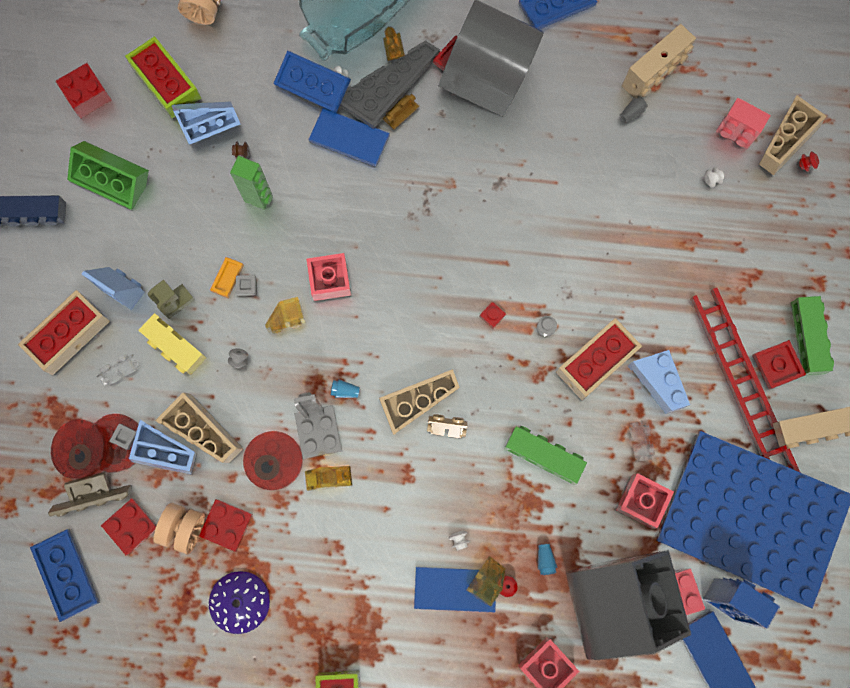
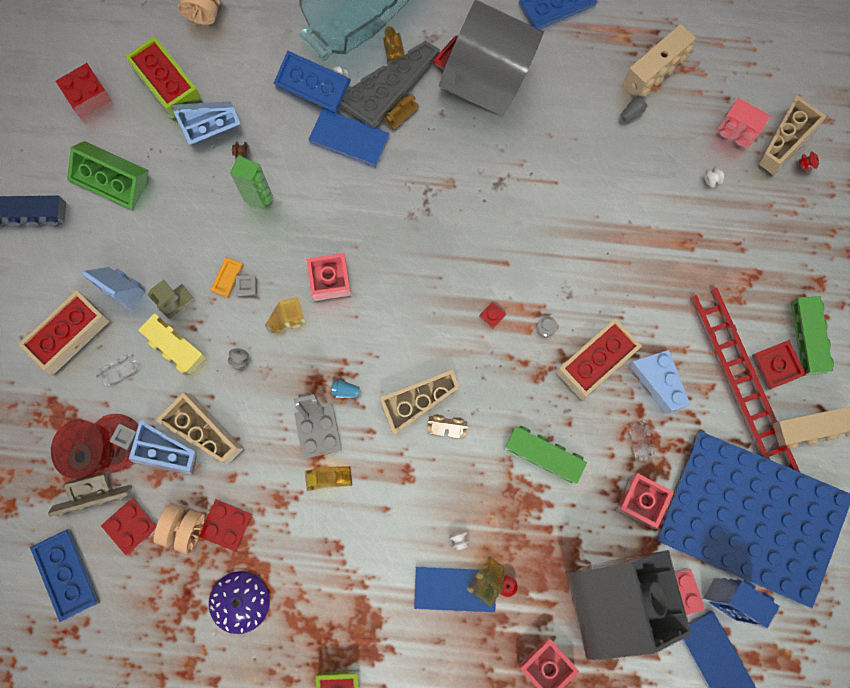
(272, 460): clear red tile -> none
(546, 560): dark azure cone -> none

